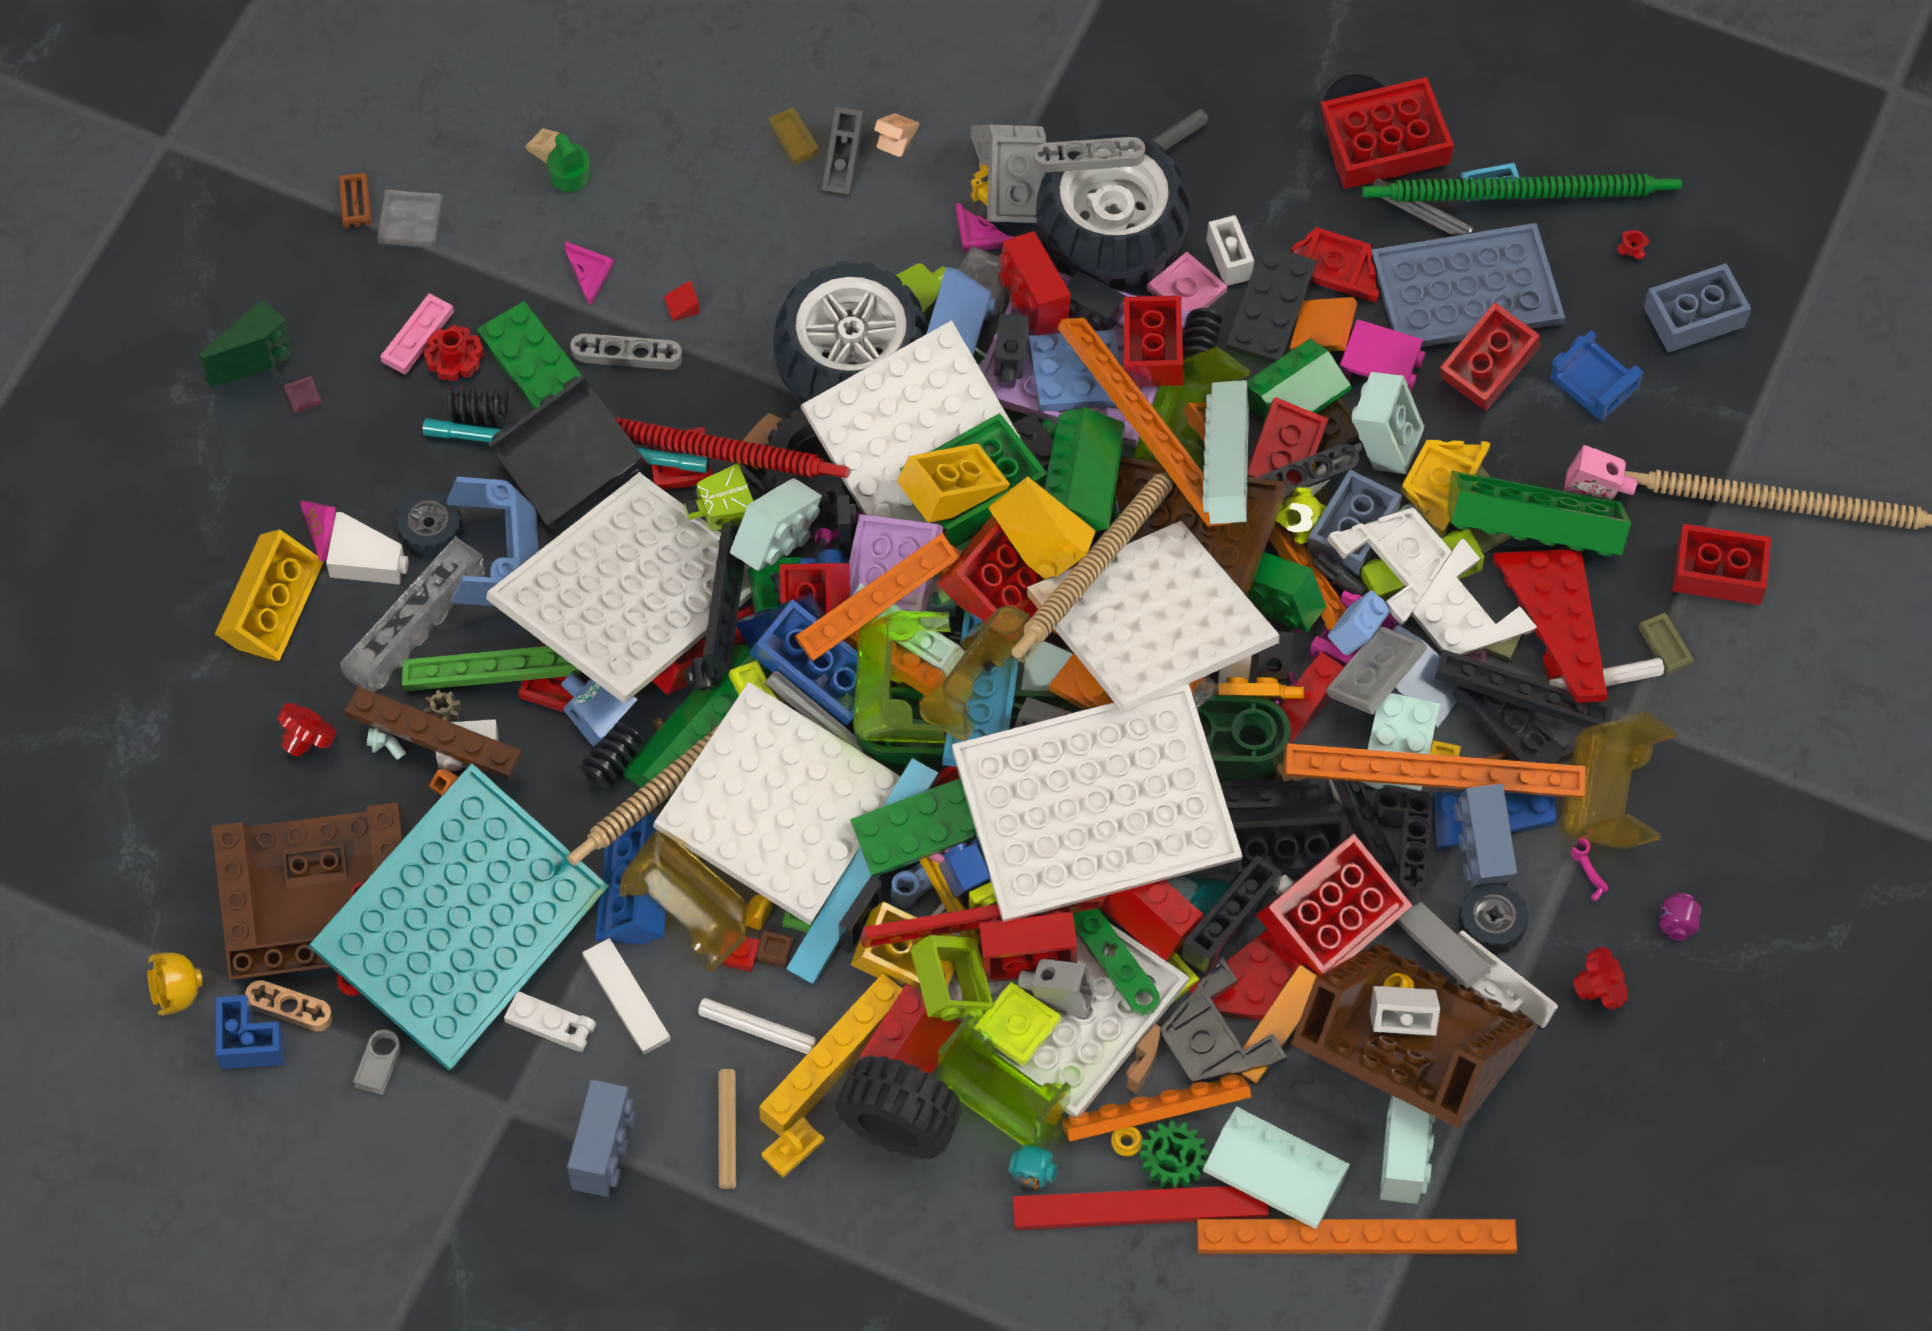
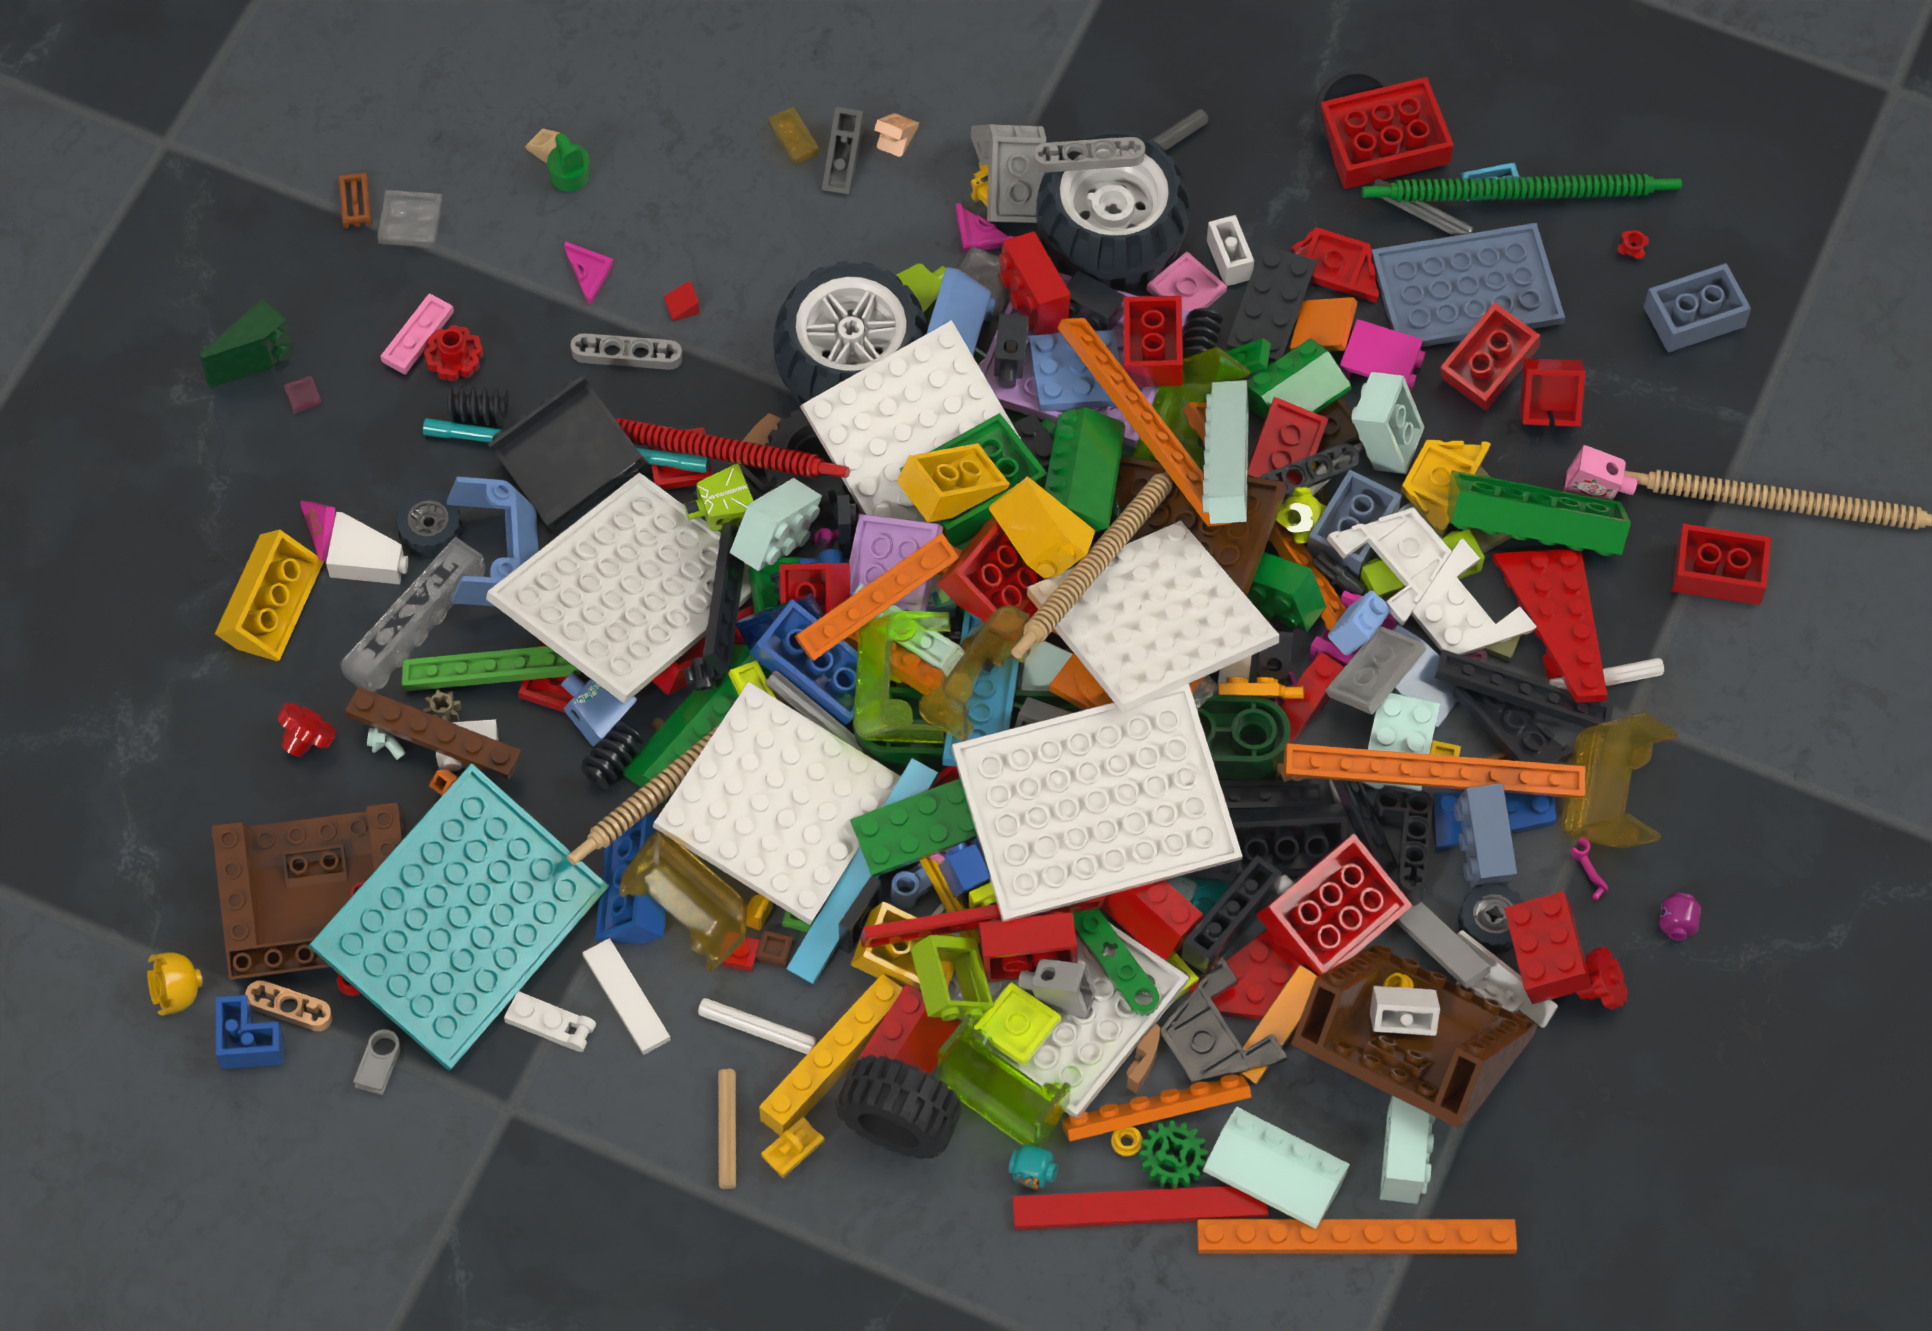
(527, 353): green plate -> none
(601, 1138): sand blue brick -> none
(1252, 355): none -> green plate
(1548, 947): none -> red brick
(1552, 387): none -> red piece
(1594, 376): blue panel -> none
(1666, 643): olive tile -> none

